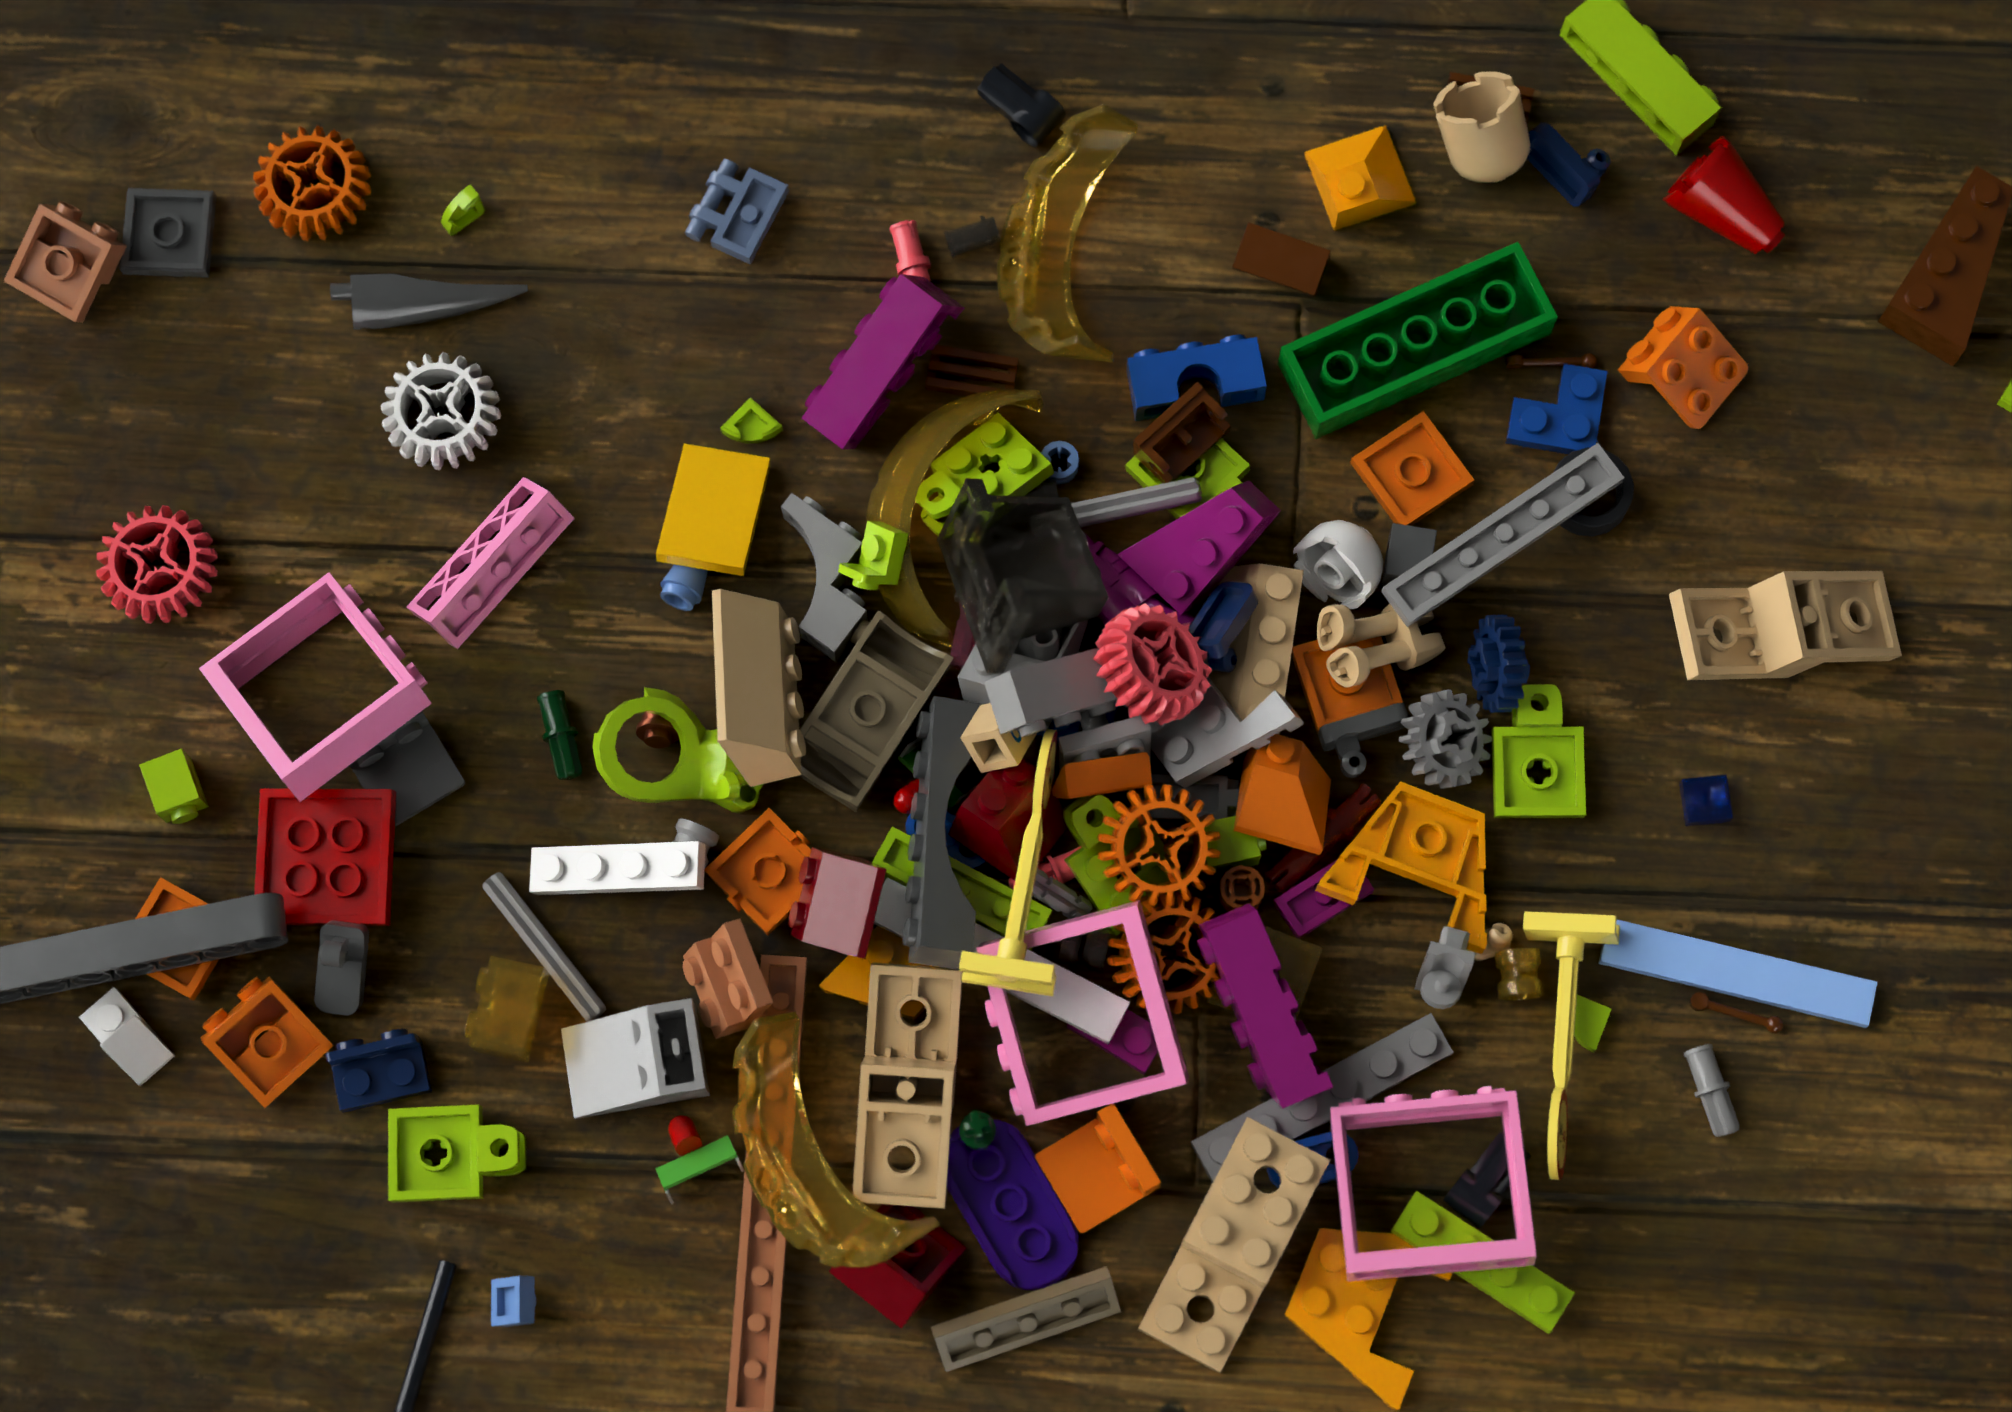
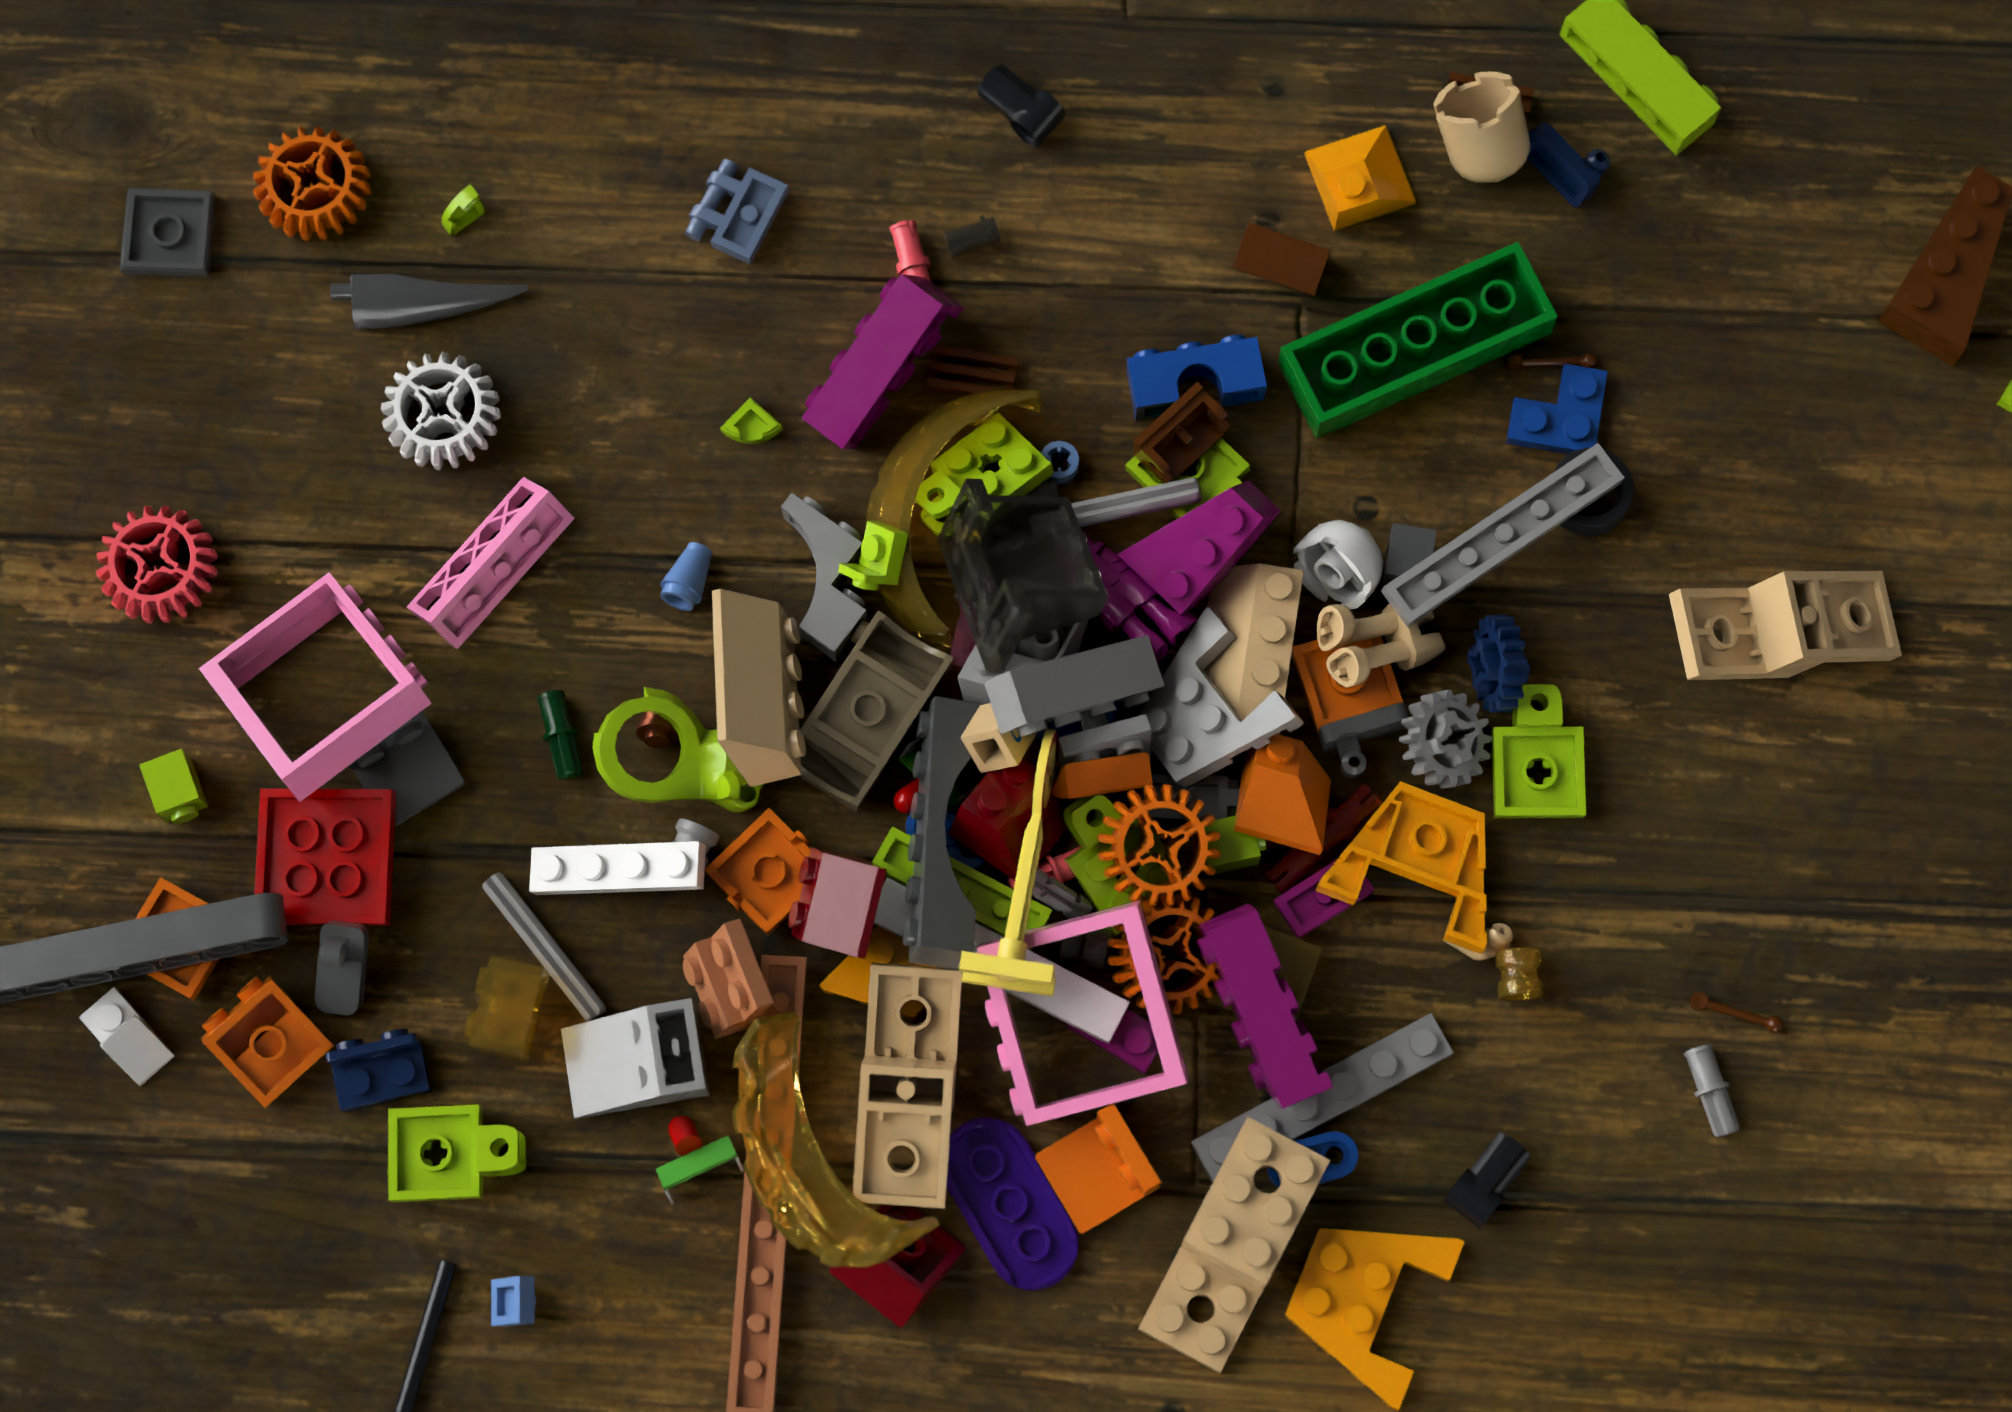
(65, 259): nougat plate -> none
(713, 509): yellow tile -> none
(977, 1130): dark green axle -> none
(1026, 1319): dark tan plate -> none
(1043, 230): clear yellow windscreen -> none
(1152, 664): coral gear -> none
(1222, 621): dark blue piece -> none
(1234, 895): dark orange wheel -> none
(1412, 471): orange plate -> none
(1442, 1106): bright pink window -> none
(1445, 969): light grey hips -> none
(1521, 1288): lime plate -> none
(1570, 933): light yellow piece -> none
(1590, 1022): lime tile -> none
(1686, 364): orange bracket -> none
(1706, 800): clear blue tile -> none
(1727, 199): red cone -> none
(1741, 974): light blue tile -> none

